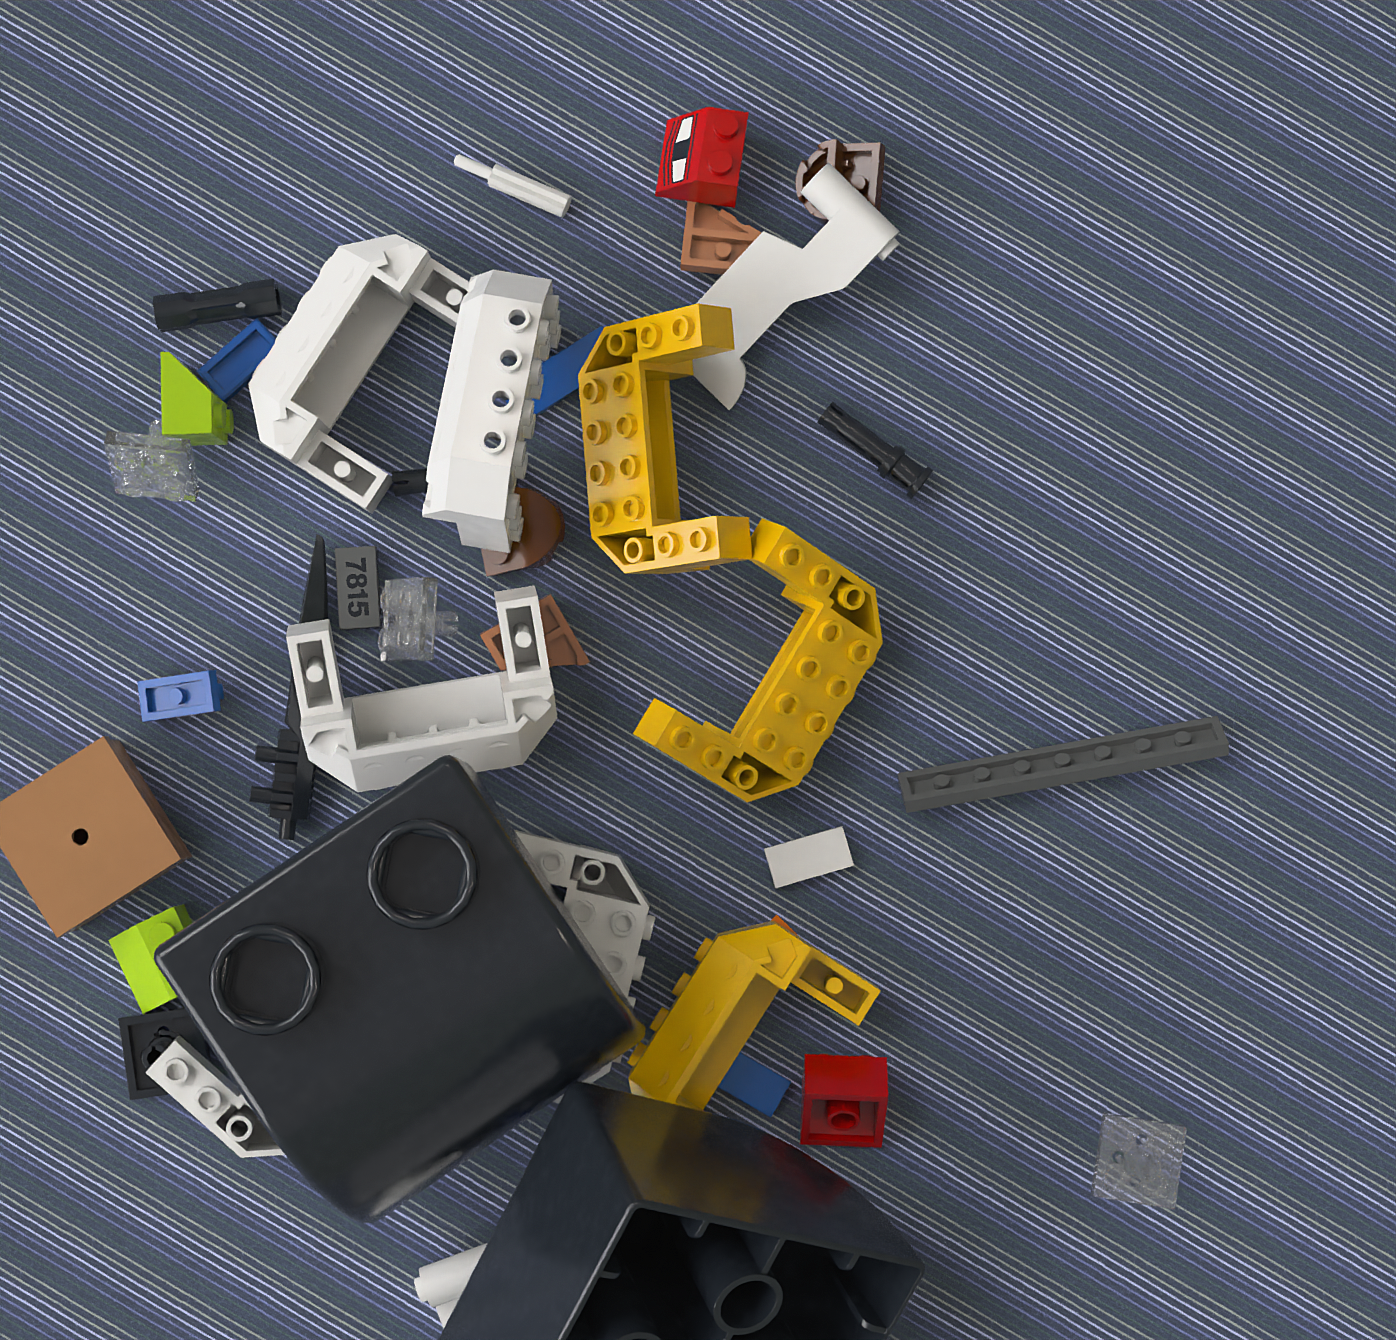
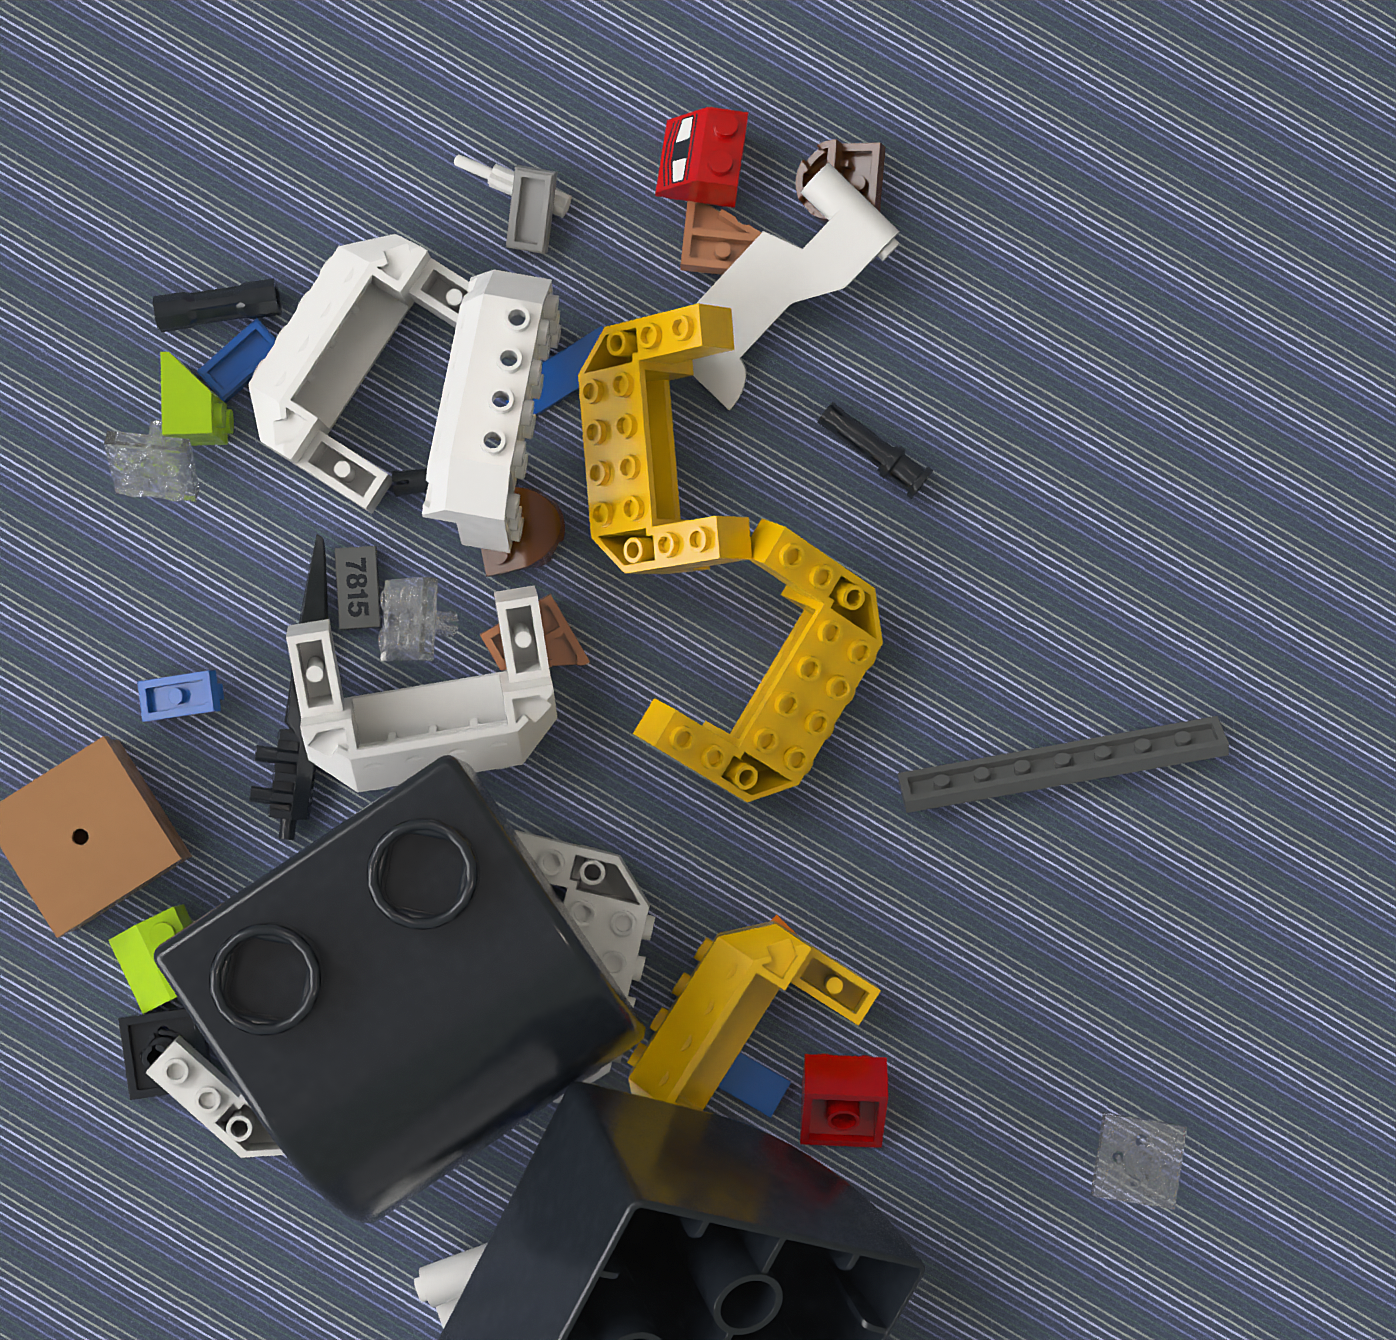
(531, 209): none -> light grey tile
(808, 857): white tile -> none

